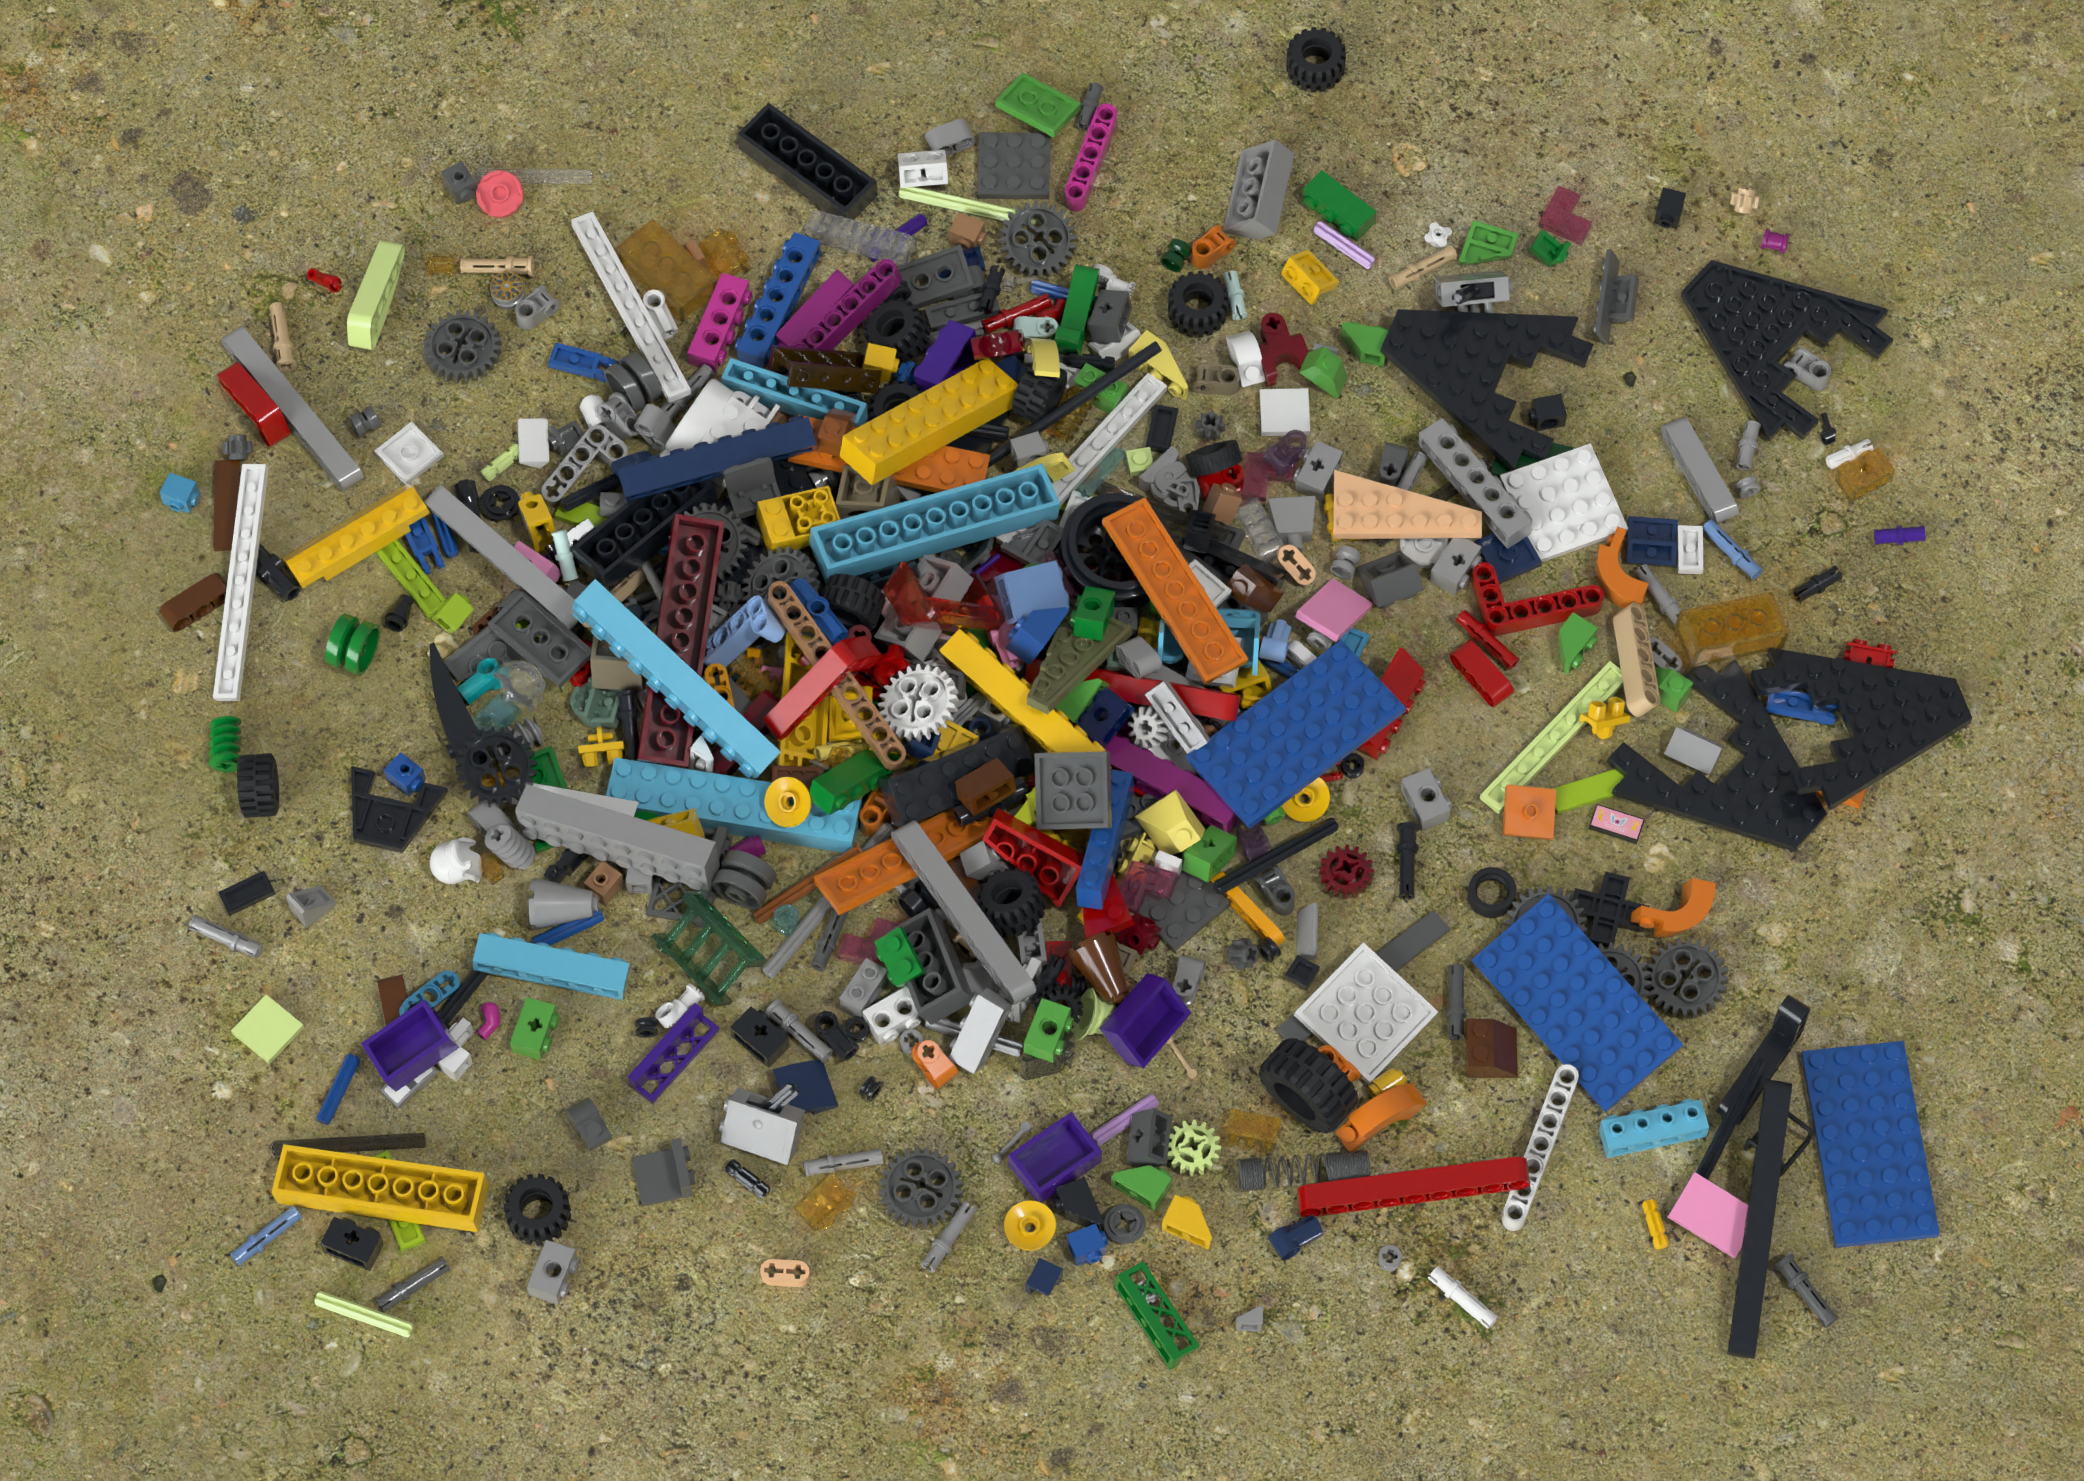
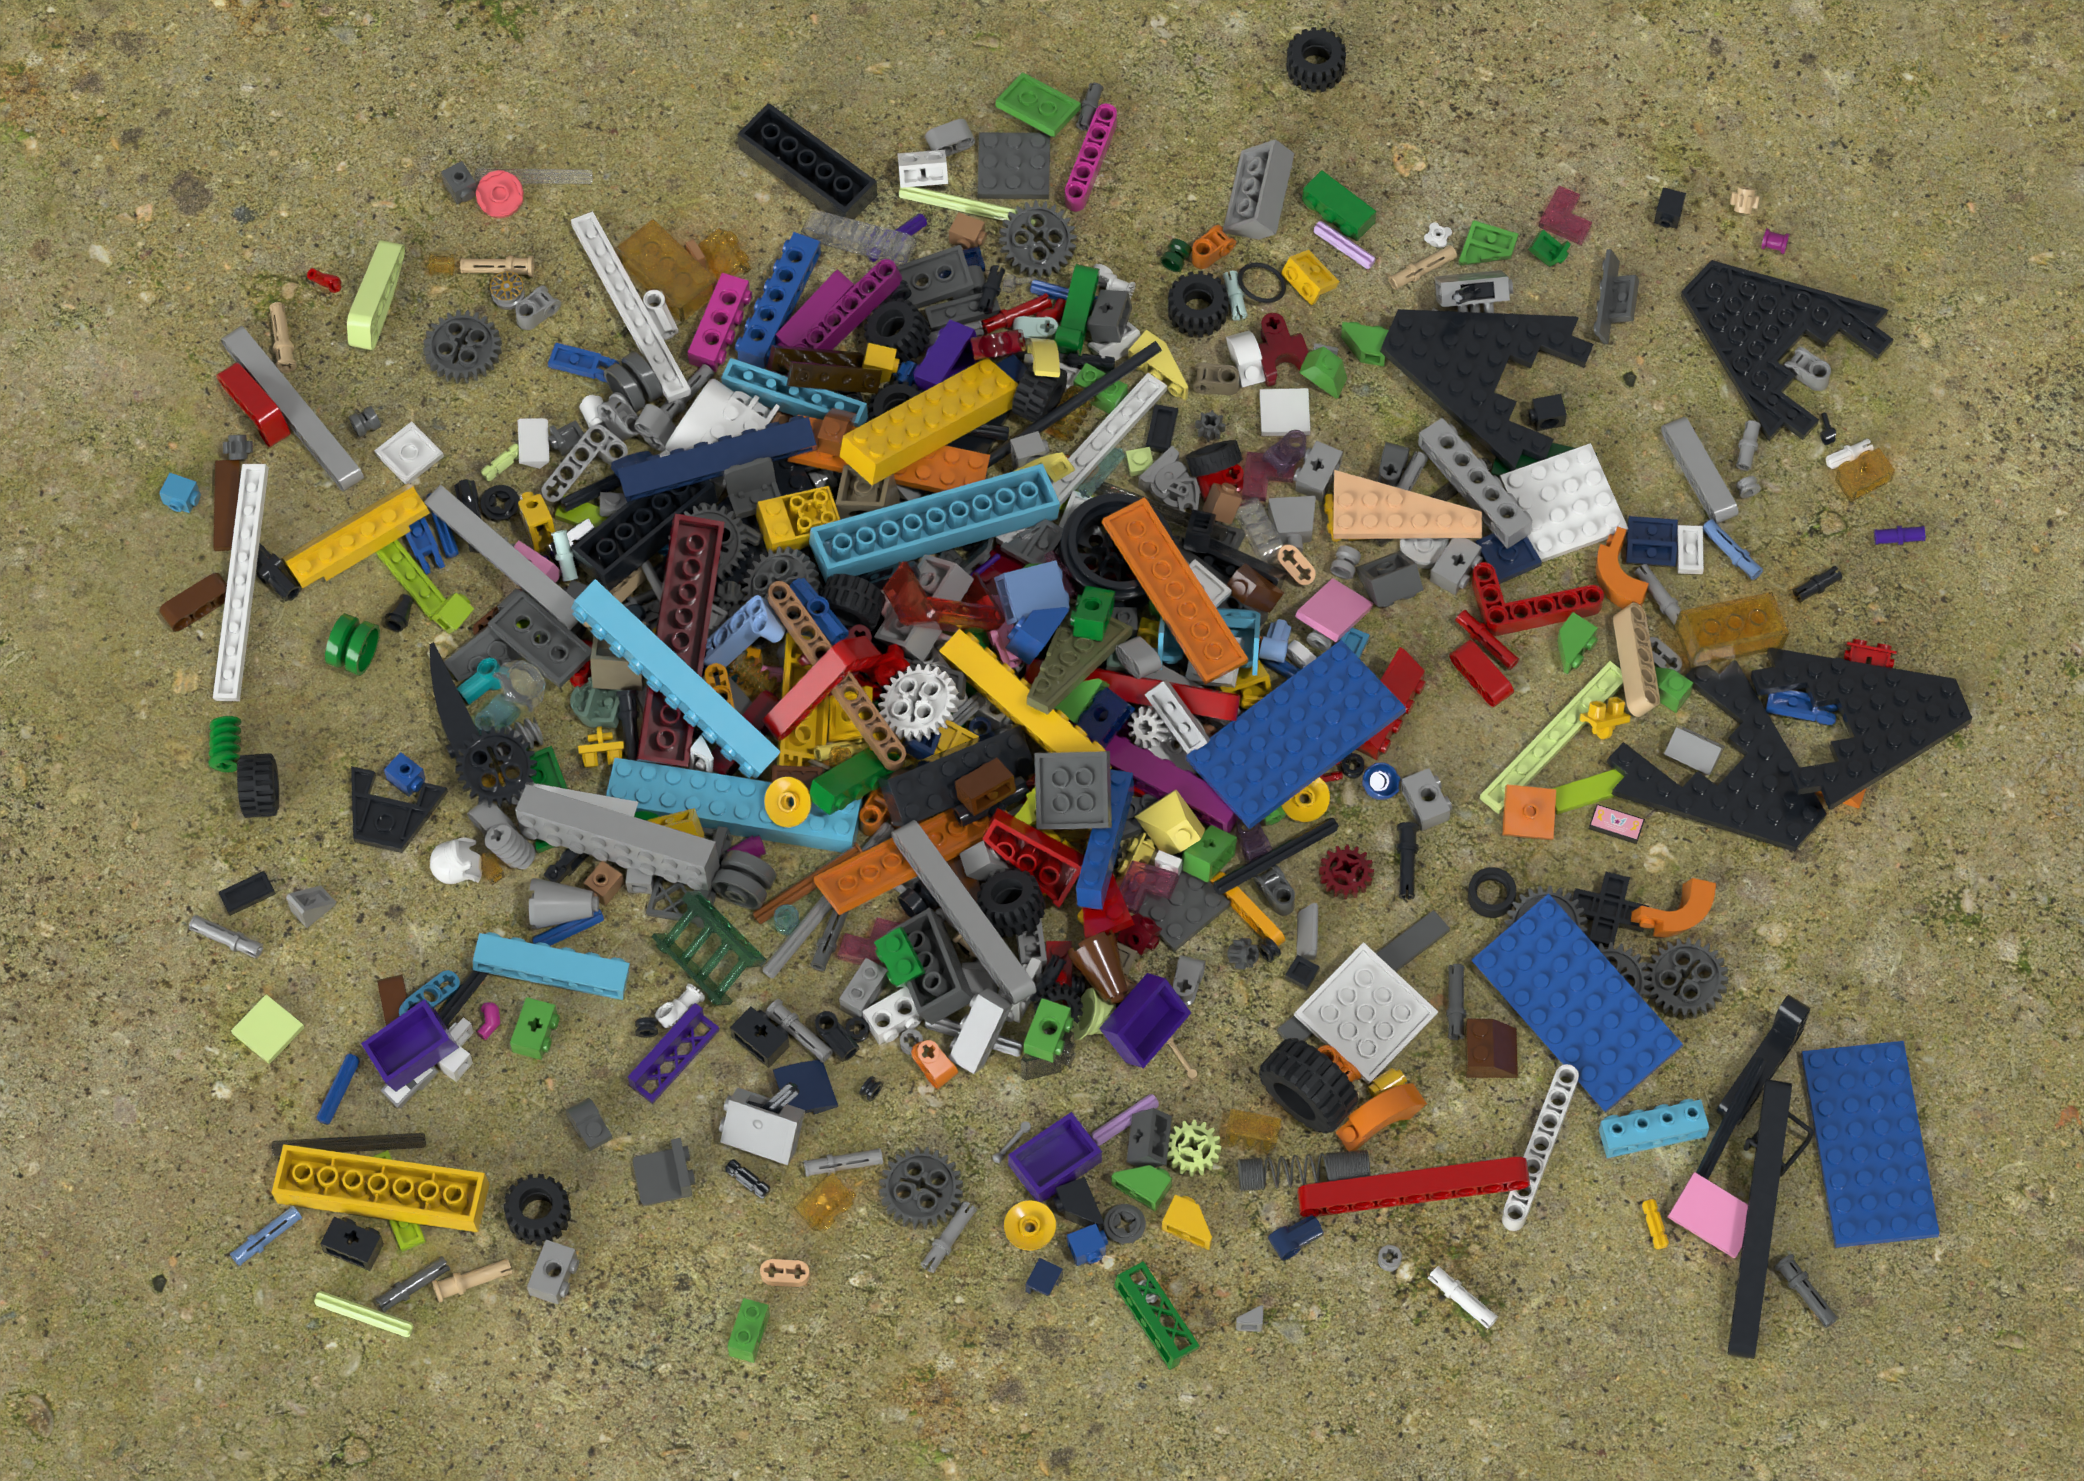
(460, 1282): none -> tan pin
(748, 1330): none -> bright green brick
(1254, 297): none -> black tyre
(1381, 781): none -> blue hair

